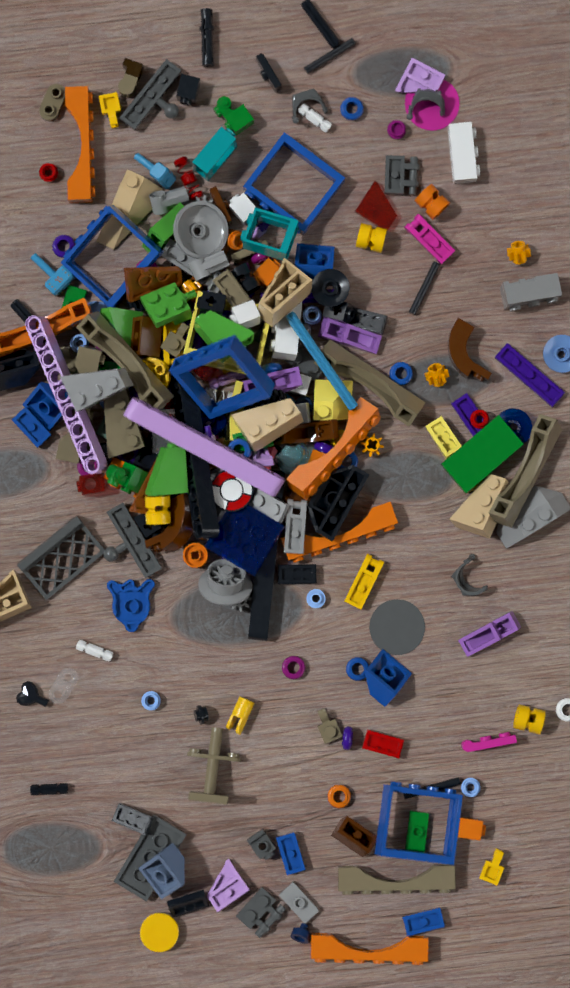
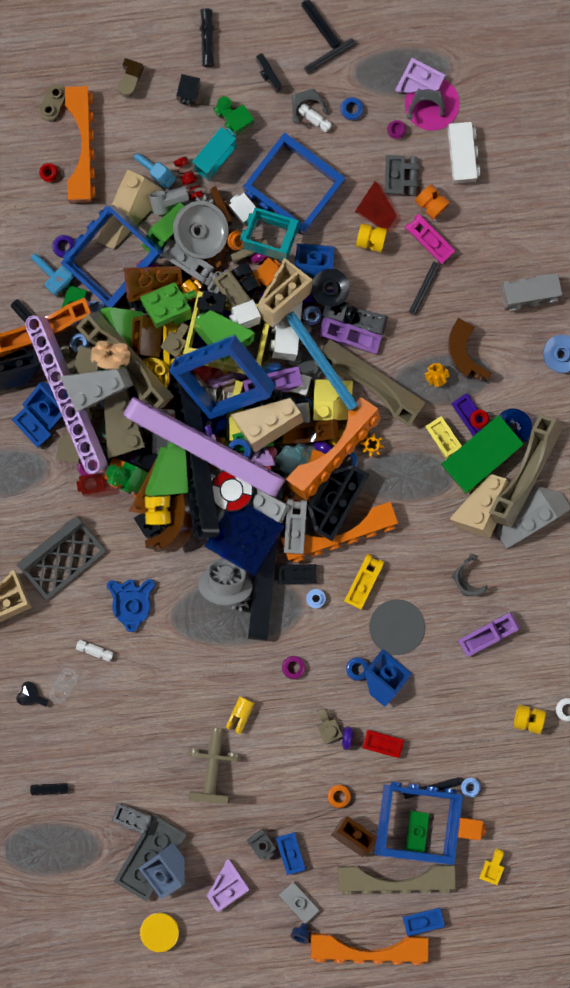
(110, 106): yellow plate -> none
(110, 355): none -> light nougat plate
(132, 540): dark grey plate -> none
(144, 700): light blue plate -> none
(152, 95): dark grey plate -> none
(188, 903): black plate -> none
(195, 555): orange wheel -> none
(201, 714): black plate -> none
(205, 267): light grey piece -> none
(255, 909): dark grey plate -> none
(260, 230): piece -> none
(407, 367): blue piece -> none
(488, 742): dark pink plate -> none
(518, 252): light orange gear -> none
(529, 375): dark purple tile -> none

